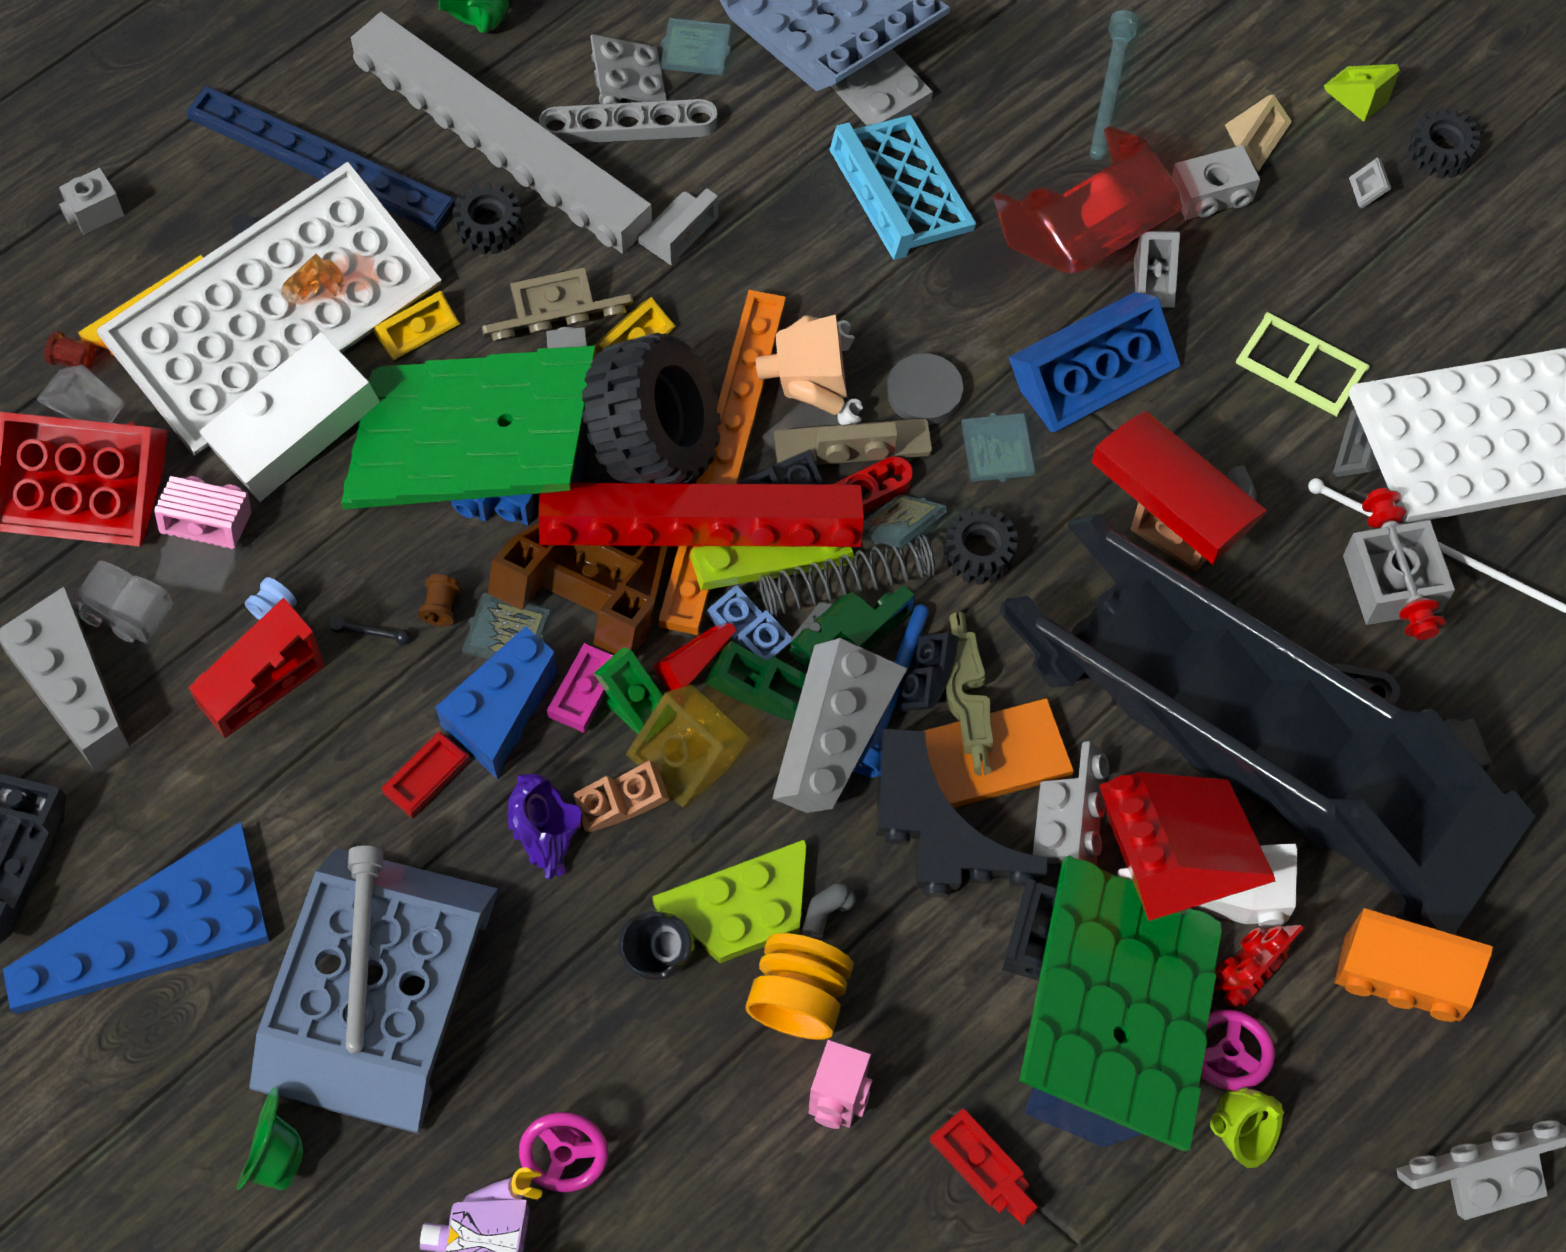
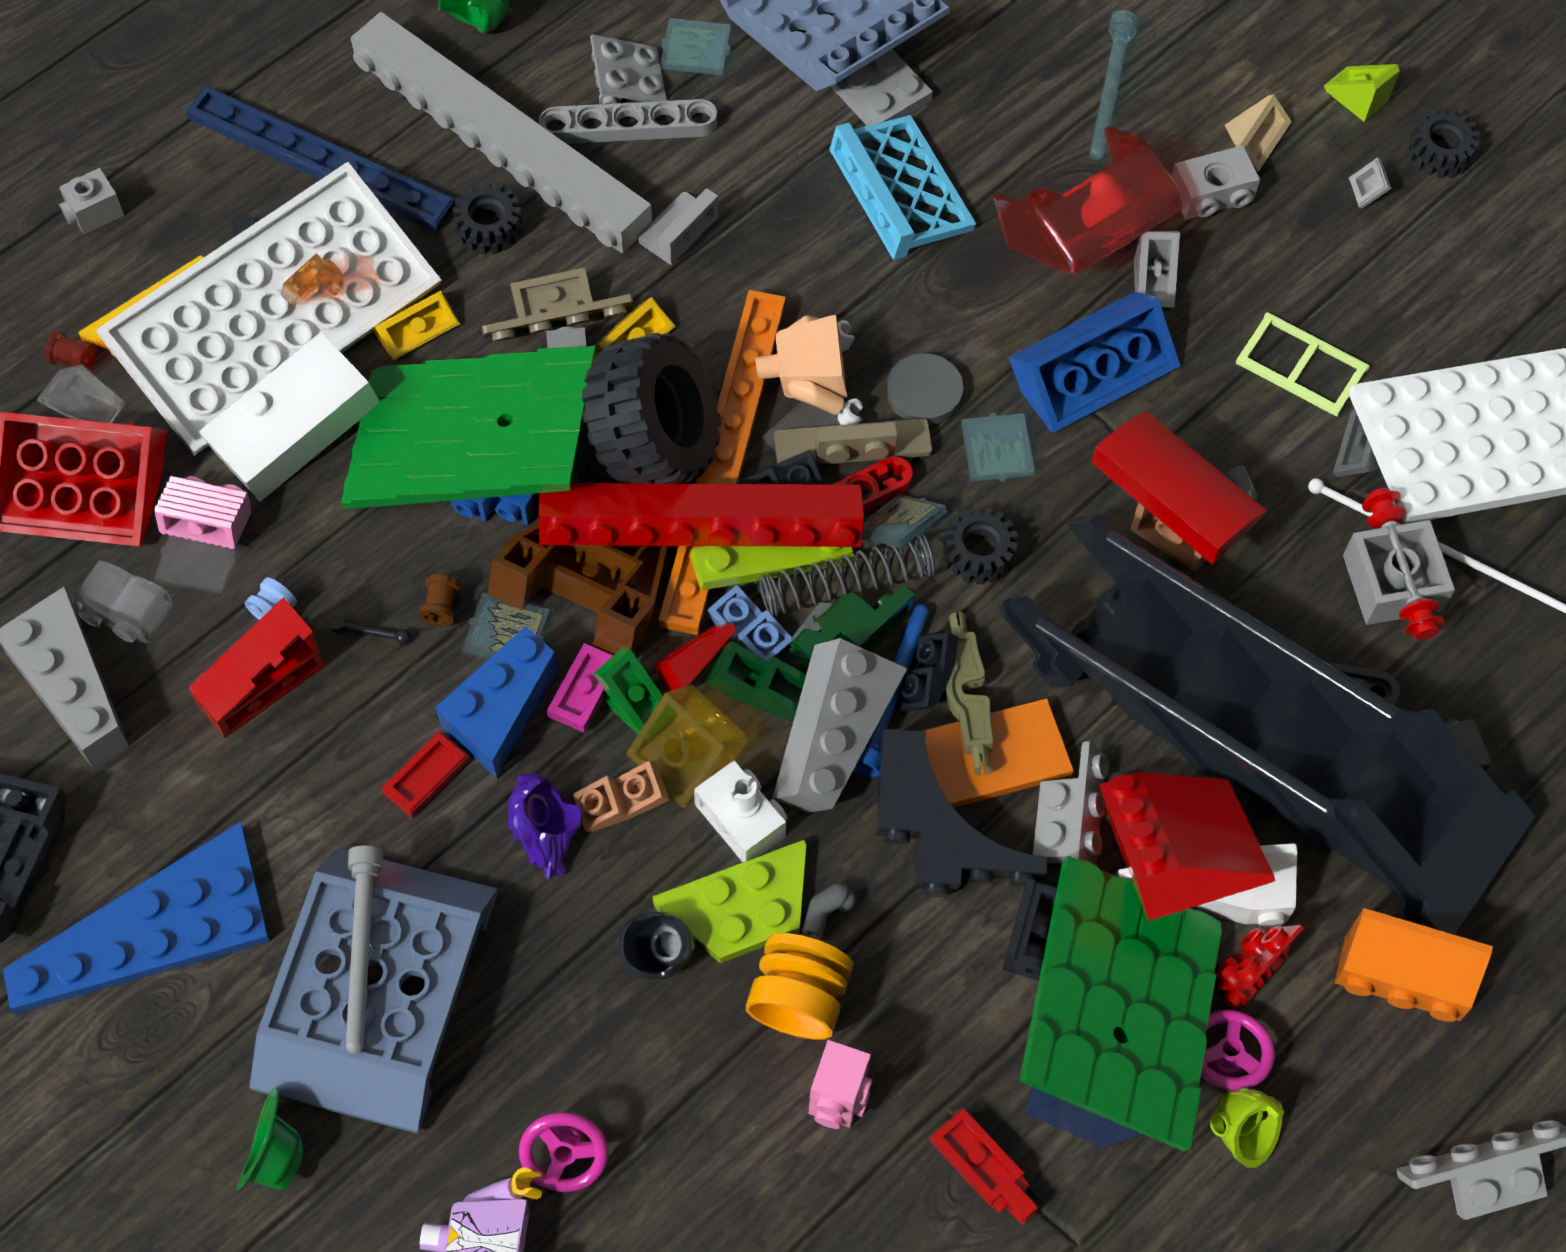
(741, 812): none -> white brick

